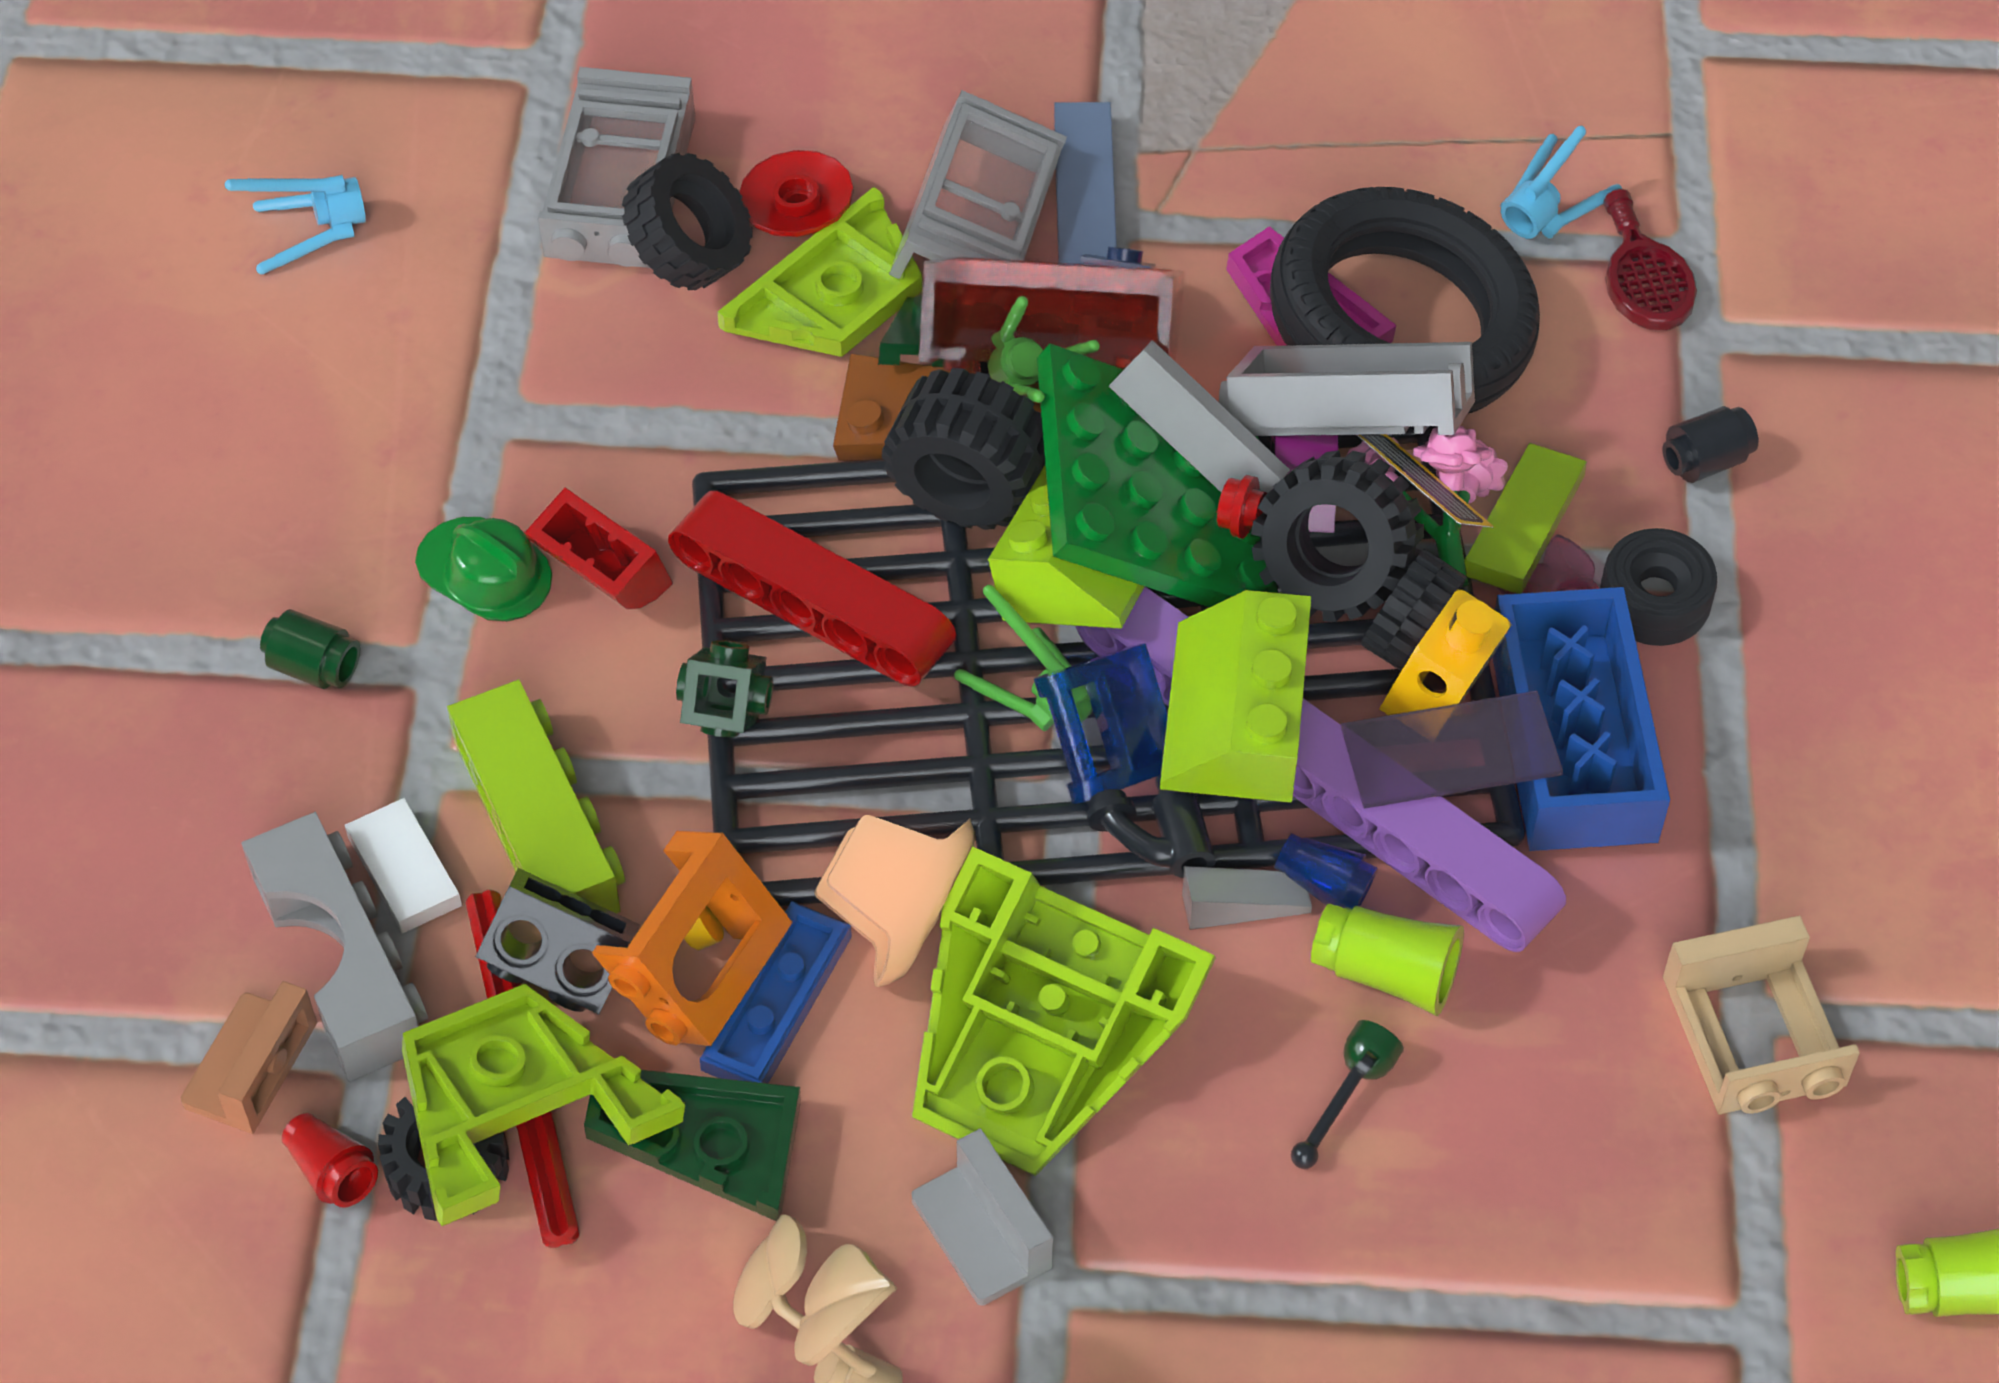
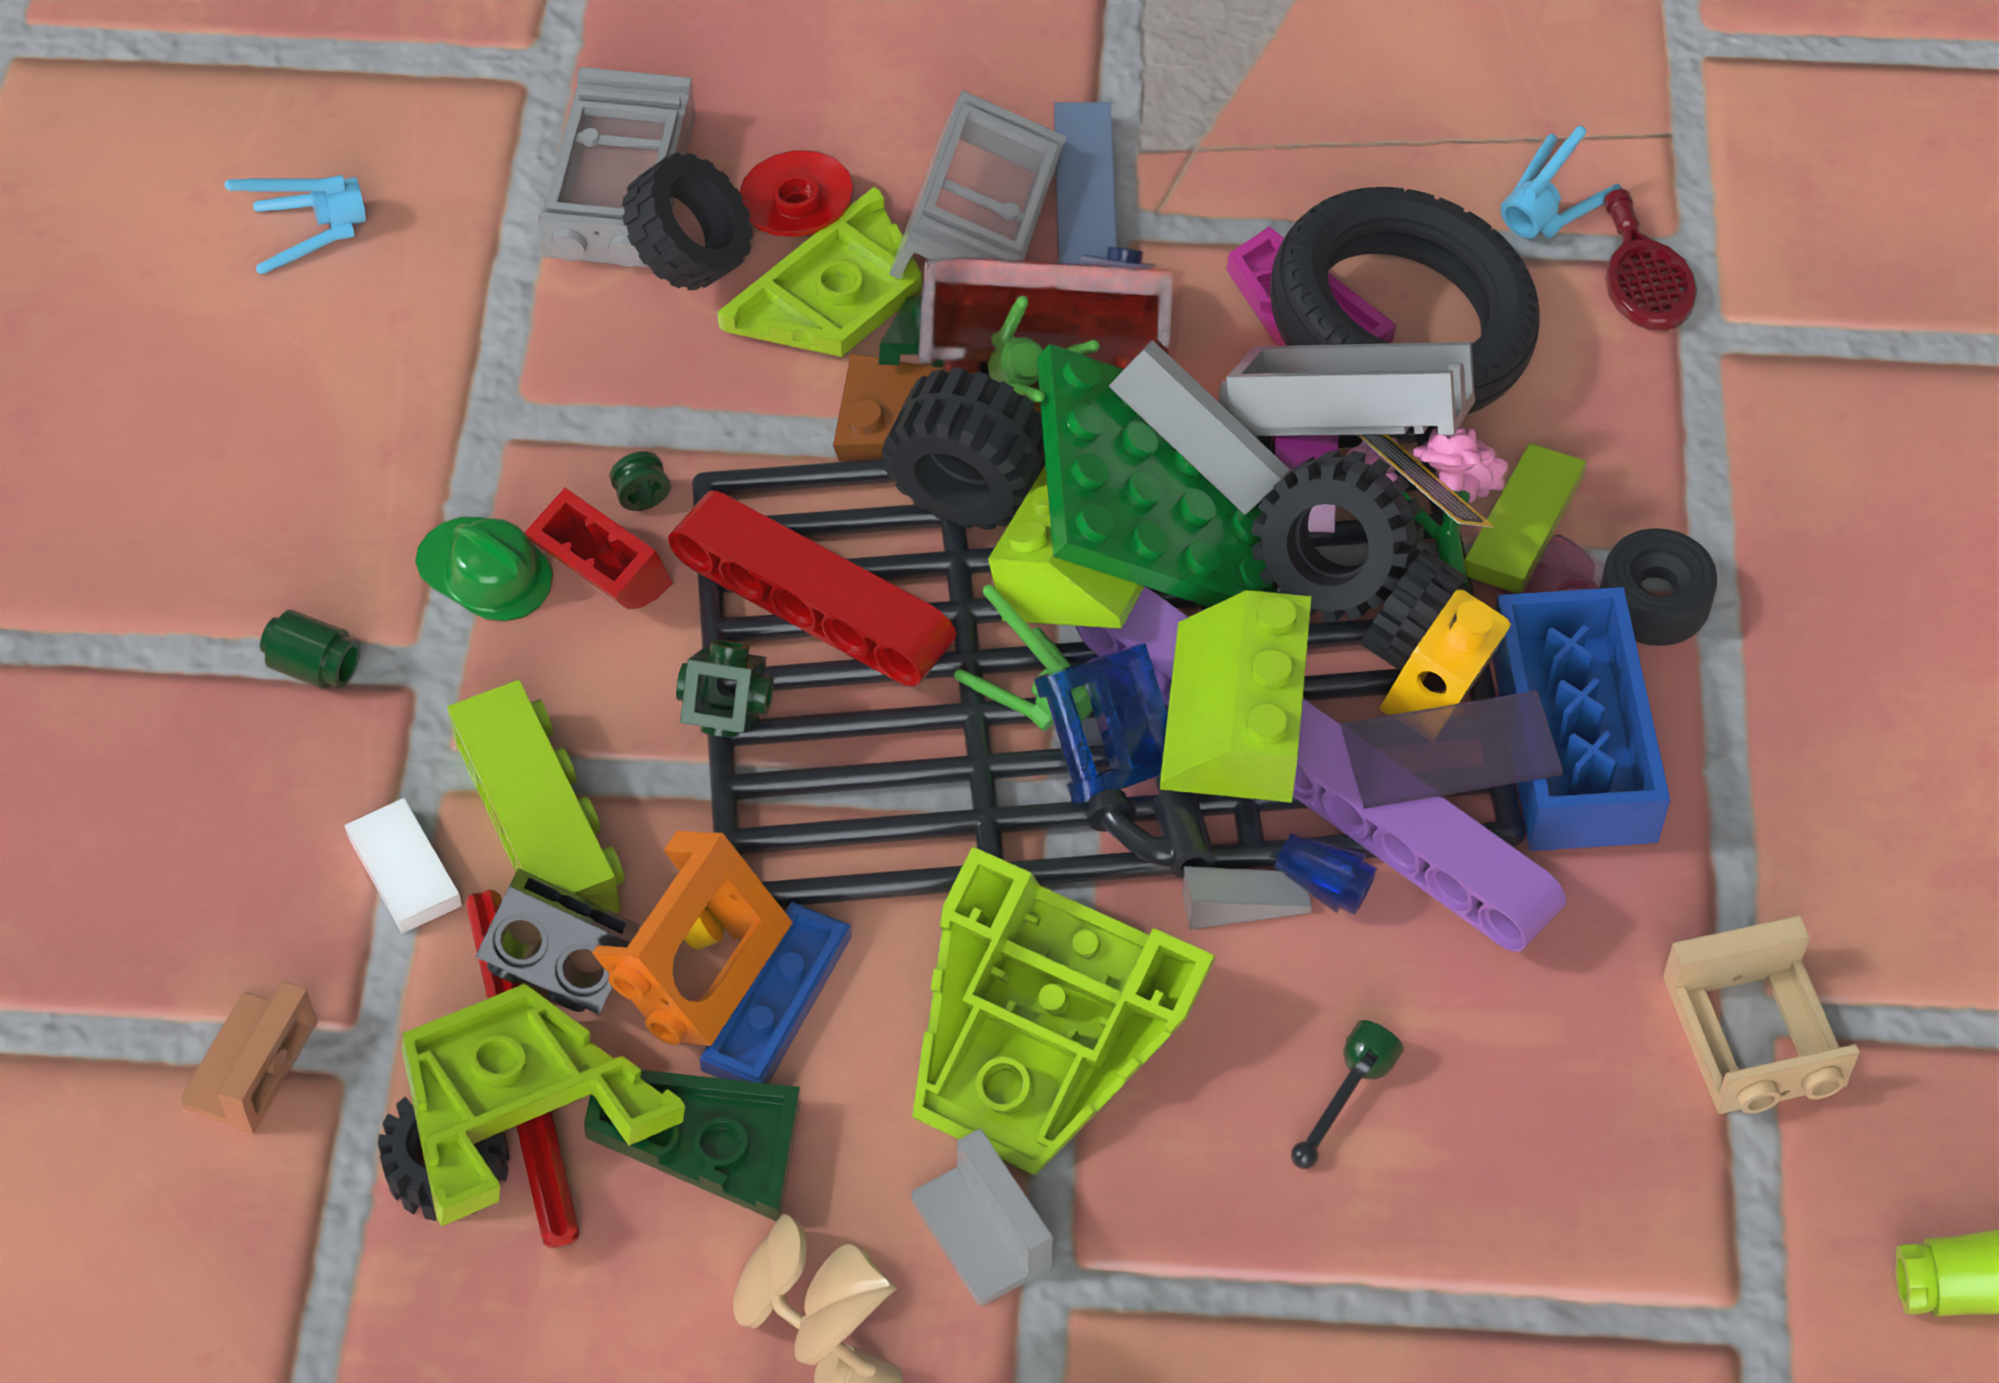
(307, 886): light grey arch -> none
(330, 1160): red cone -> none
(640, 481): none -> dark green bush
(893, 887): light nougat piece -> none
(1240, 505): red plate -> none
(1390, 953): lime plant -> none
(1710, 443): black brick -> none

